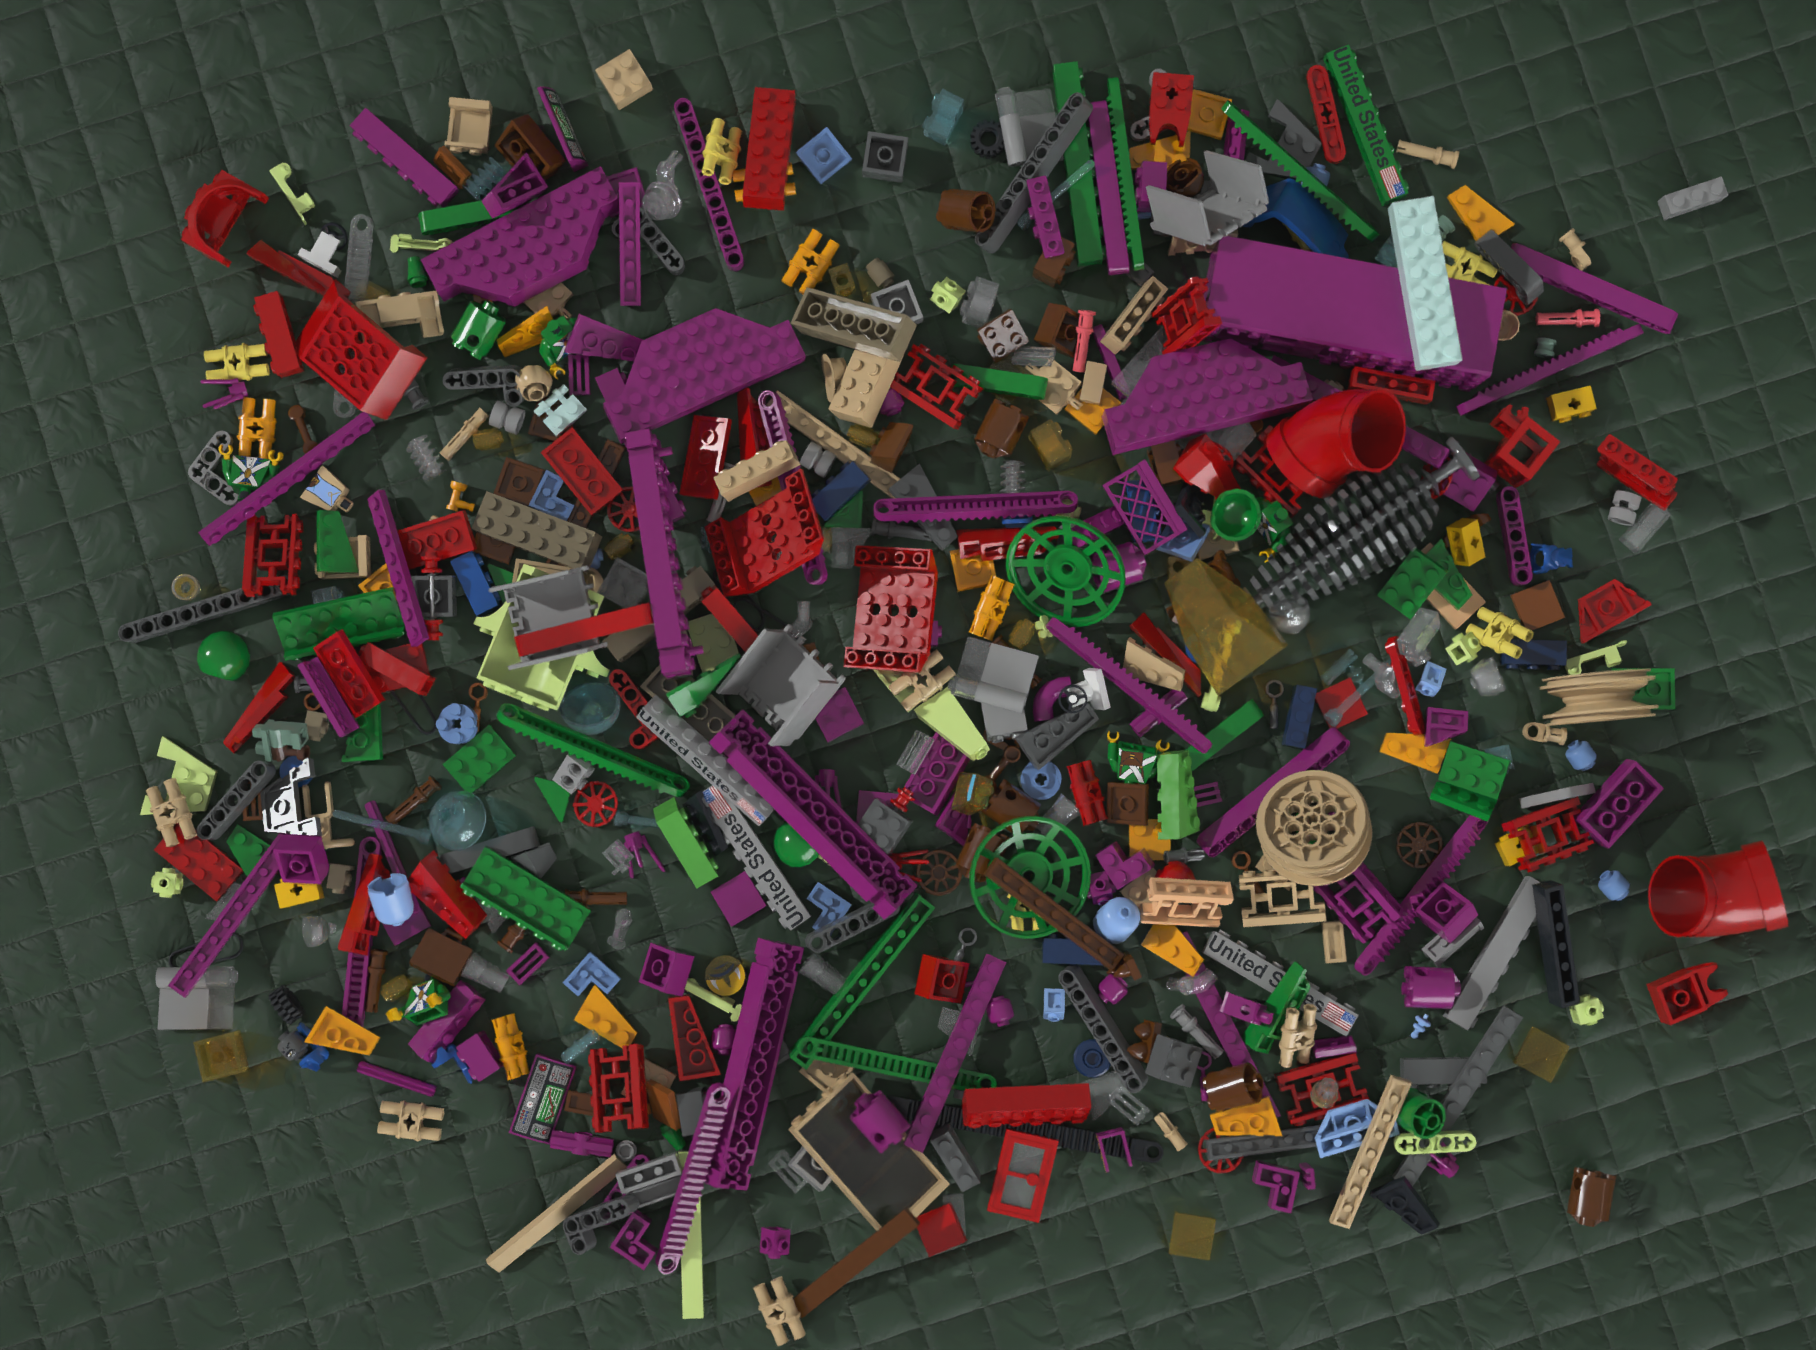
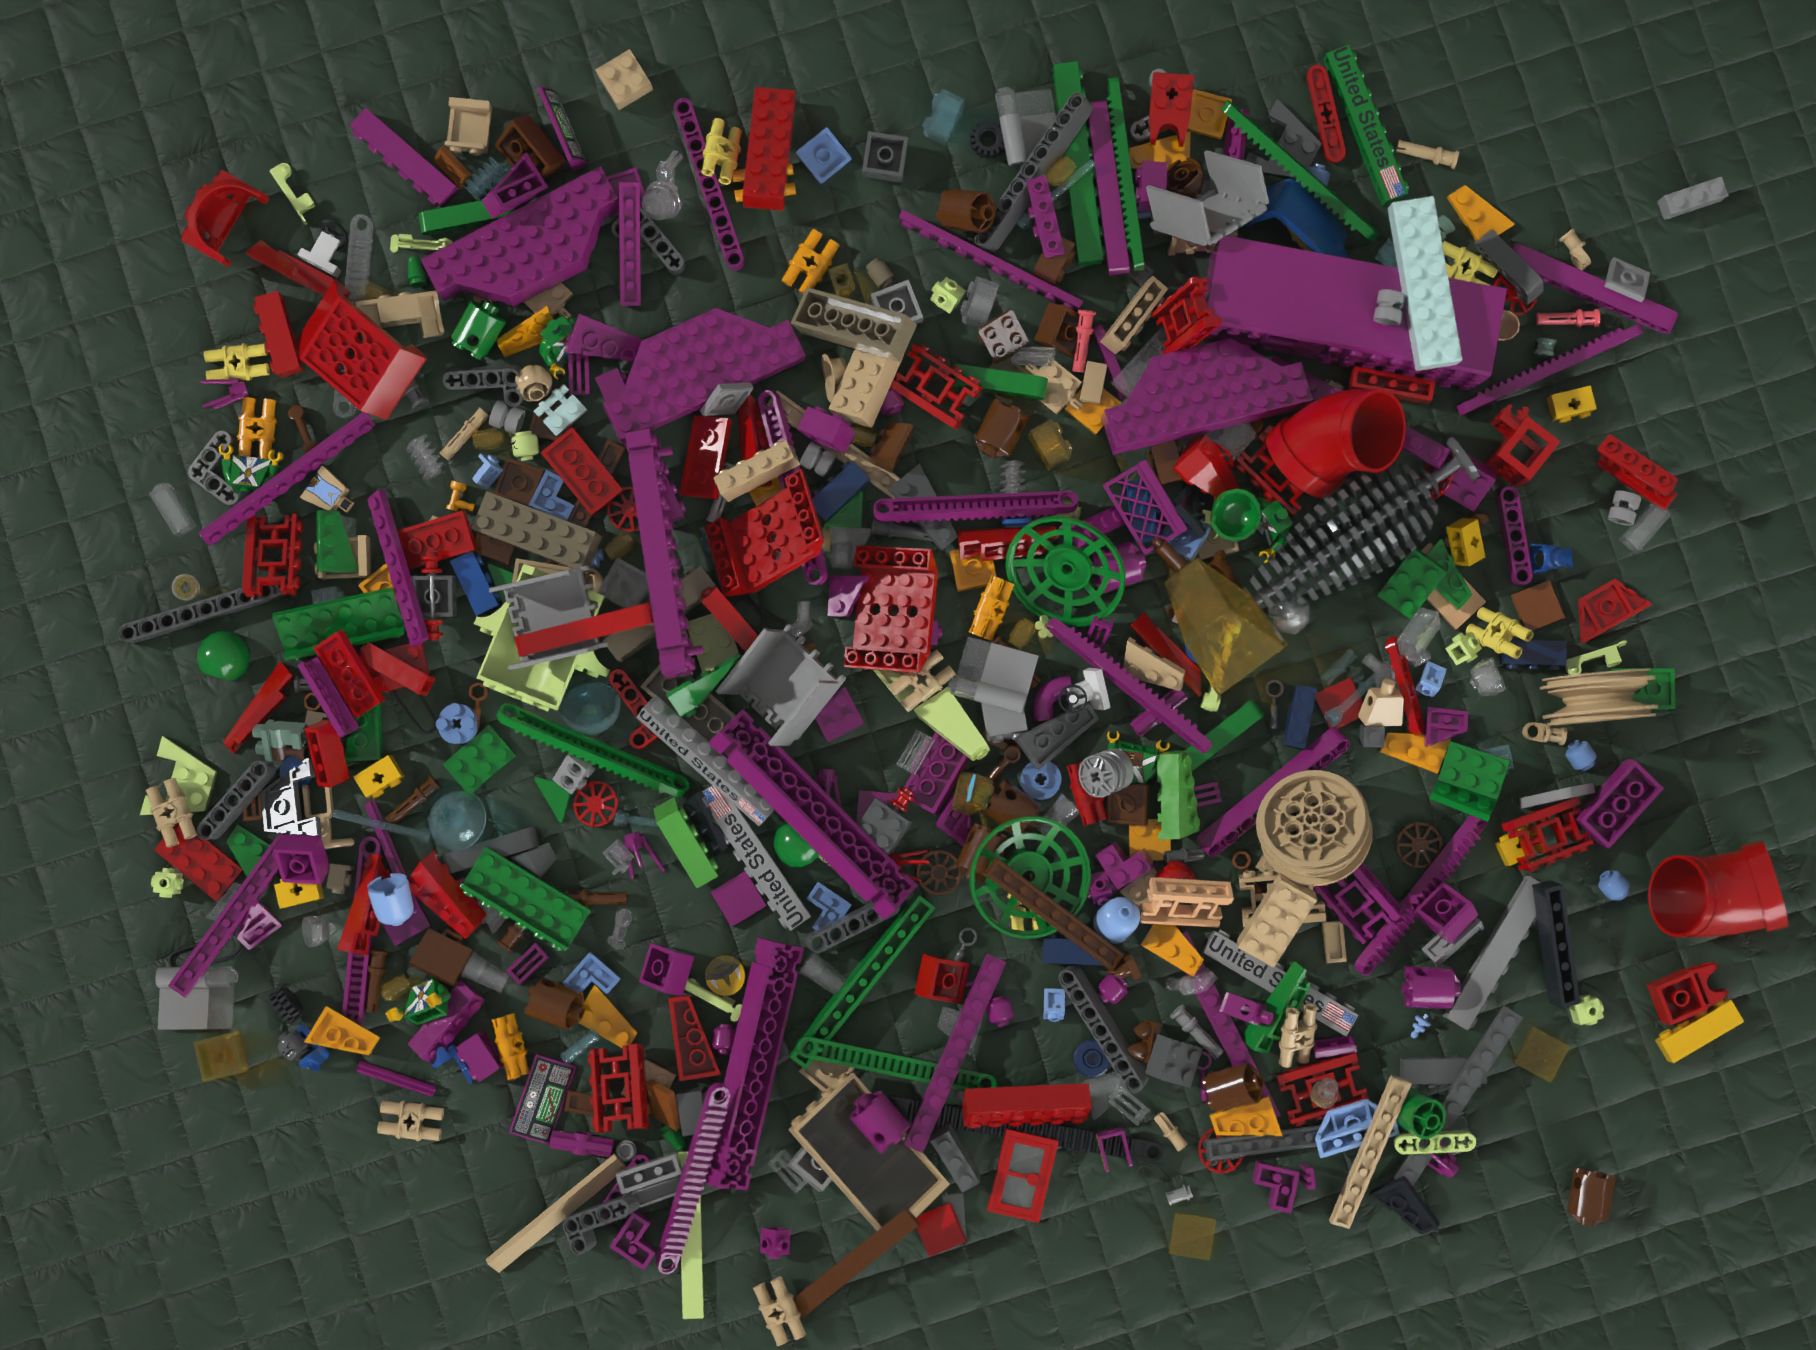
(172, 509): none -> clear brick
(257, 925): none -> magenta wing
(326, 754): none -> red brick
(367, 778): none -> yellow brick
(488, 472): none -> light blue bracket
(525, 445): none -> yellowish green head
(555, 1004): none -> reddish brown cylinder
(726, 399): none -> light grey tile
(826, 429): none -> magenta brick
(844, 594): none -> magenta wing
(983, 258): none -> magenta plate
(1061, 171): none -> clear yellow brick
(1102, 624): none -> magenta tile
(1106, 772): none -> light grey wheel
(1169, 554): none -> reddish brown cylinder
(1179, 1195): none -> light grey pin
(1276, 920): none -> tan brick
(1371, 736): none -> dark grey brick
(1382, 706): none -> tan torso
(1389, 307): none -> light grey wheel
(1627, 279): none -> light grey tile
(1698, 1030): none -> yellow brick

